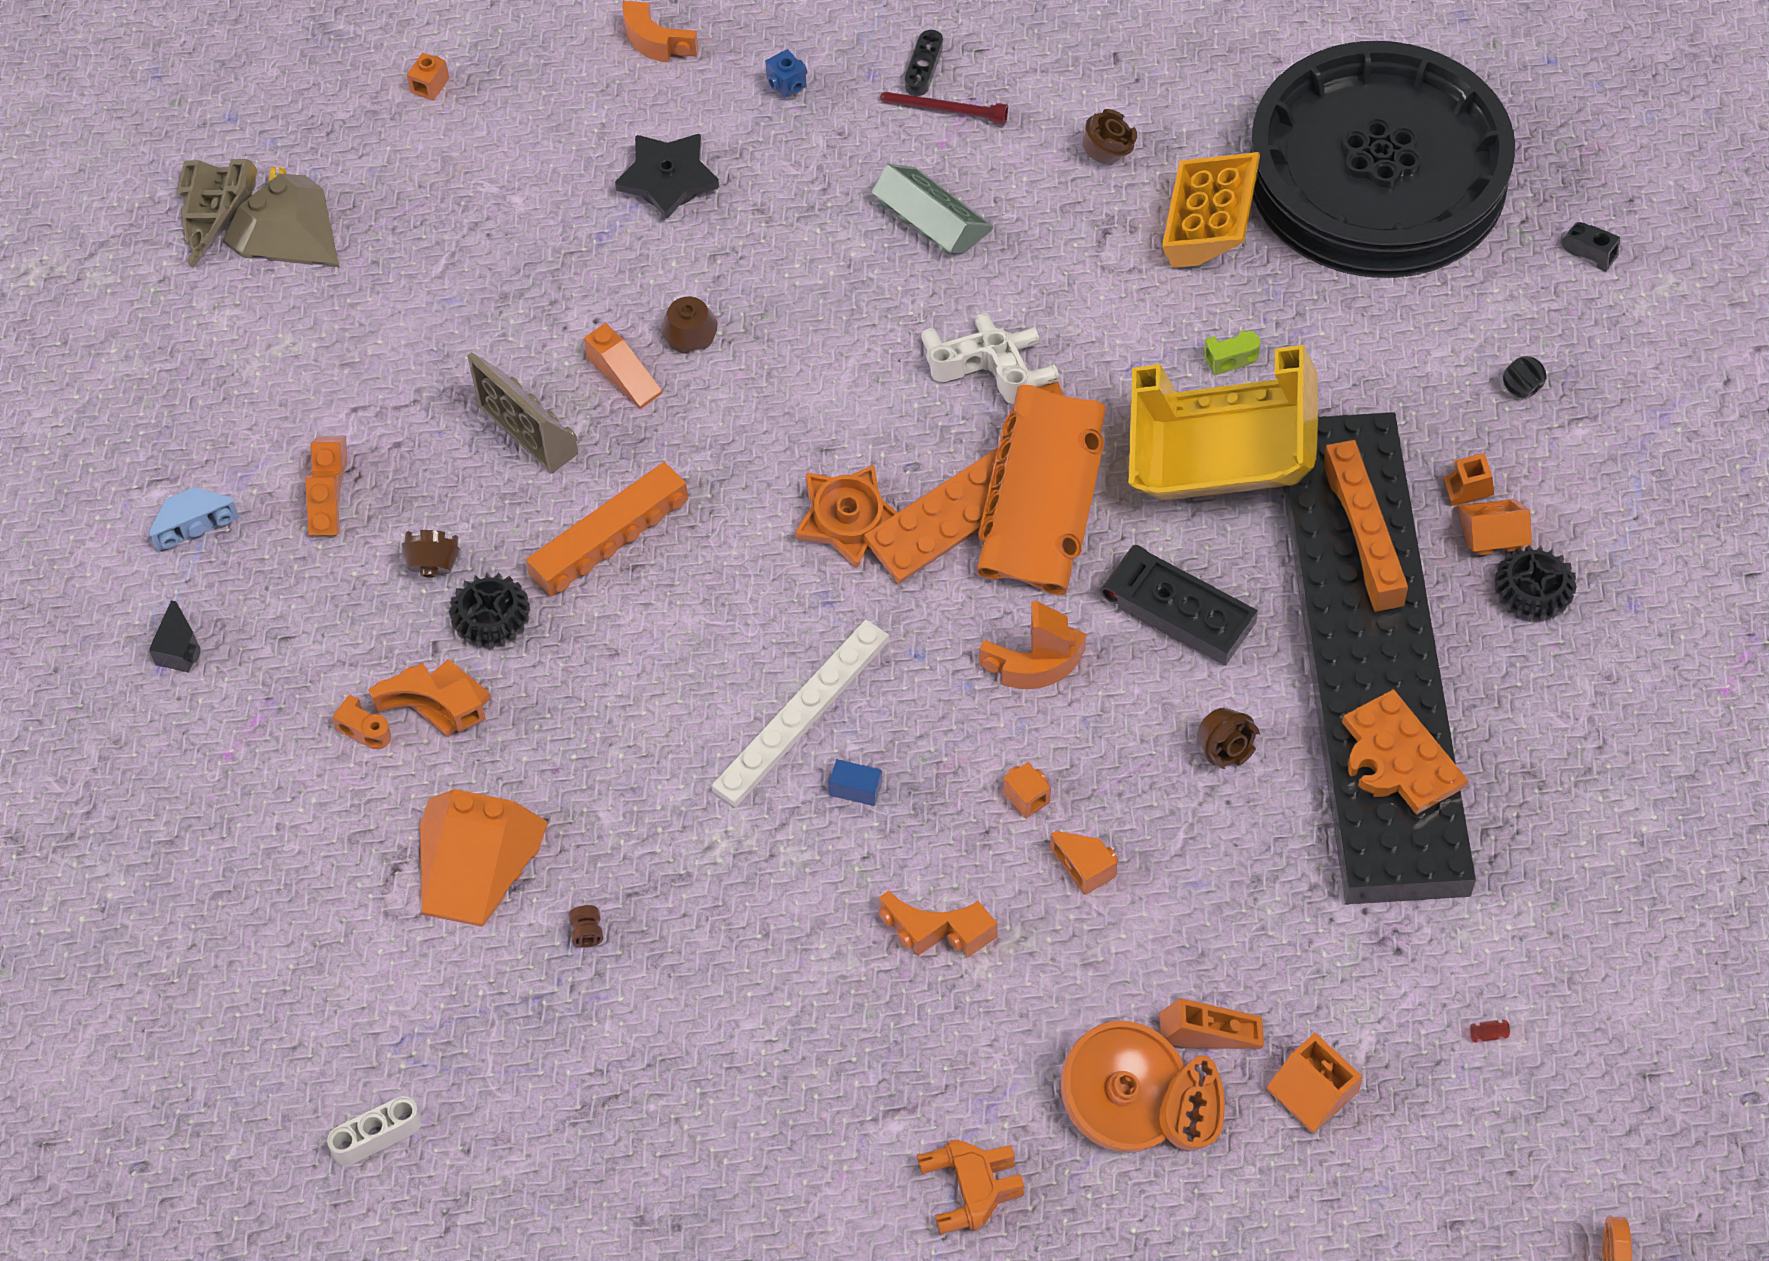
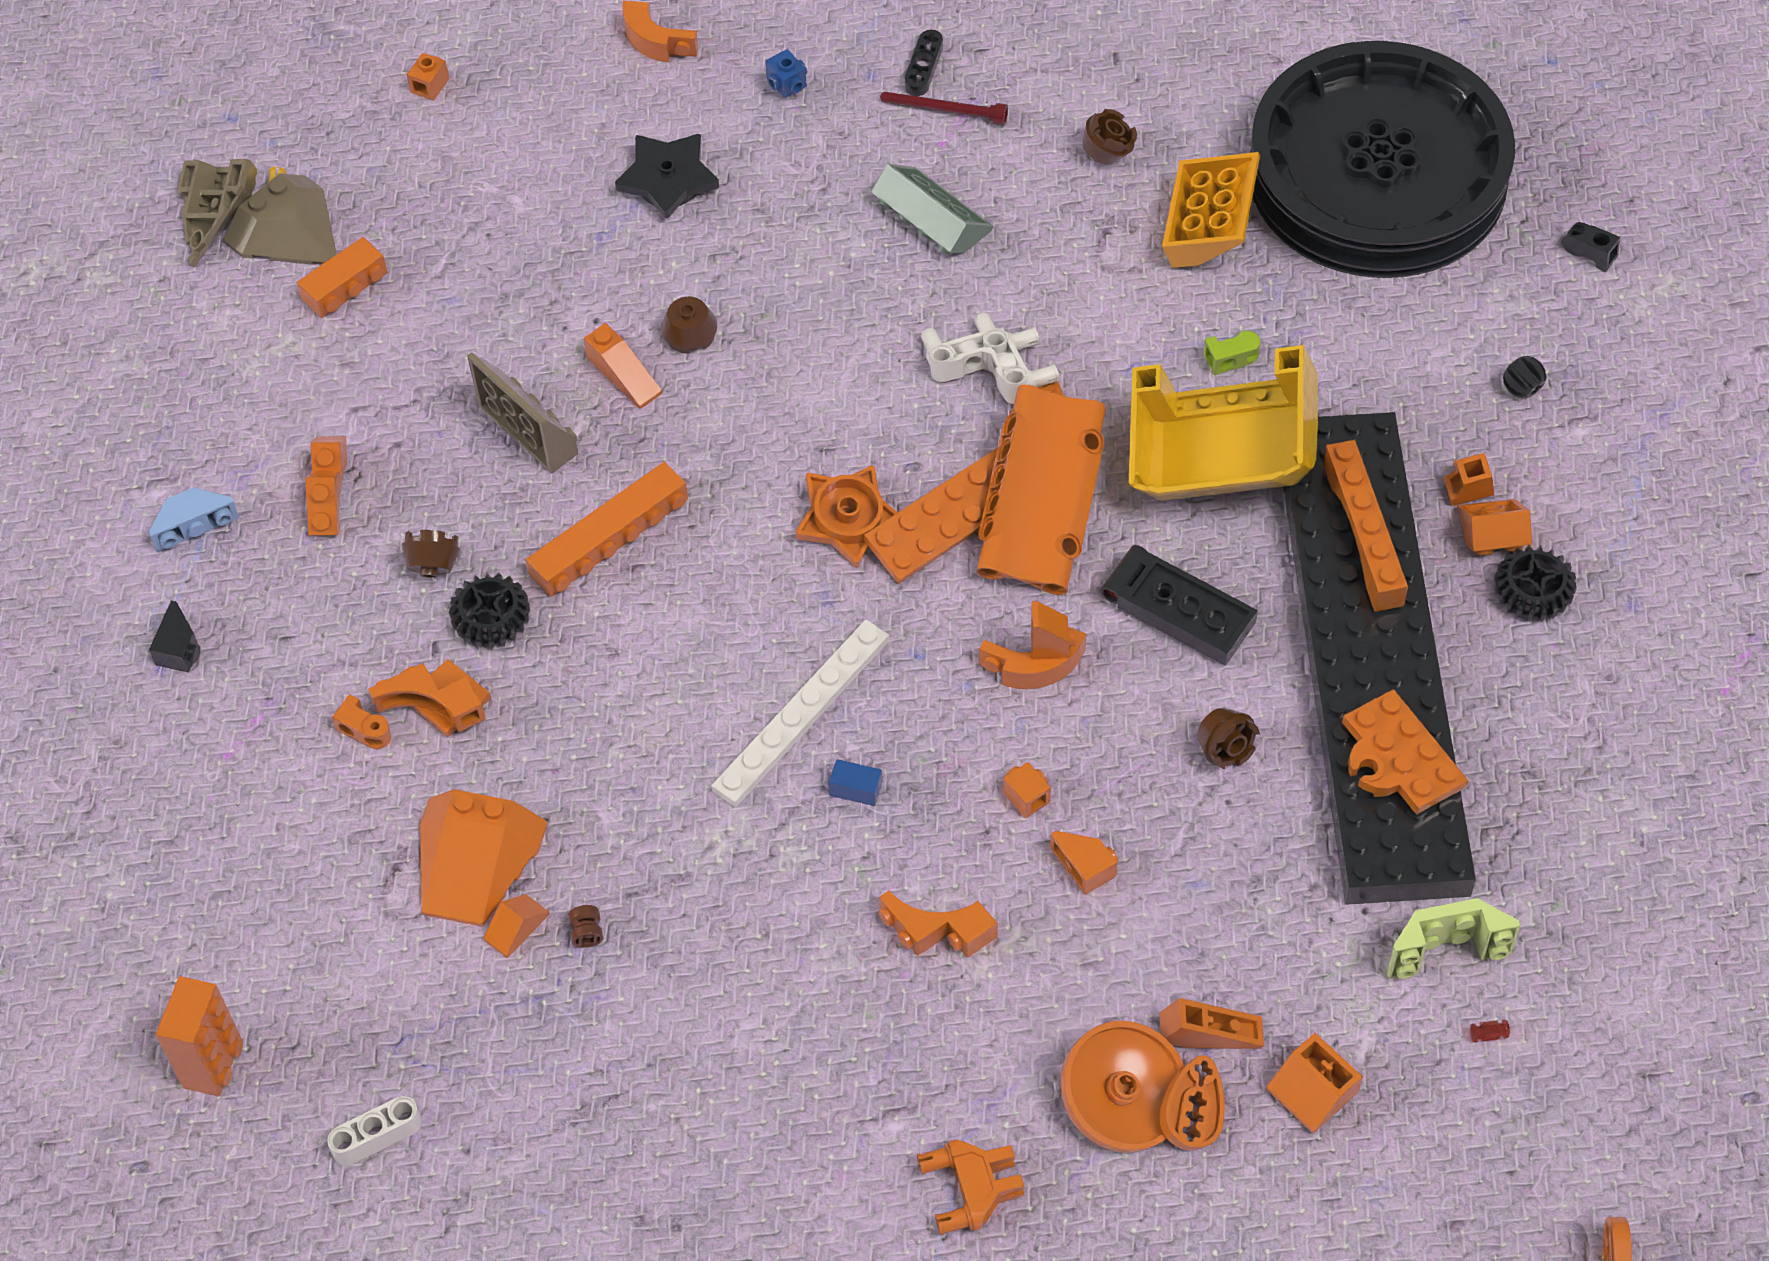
(199, 1036): none -> orange brick
(342, 277): none -> orange brick
(514, 923): none -> orange slope
(1456, 923): none -> yellowish green slope

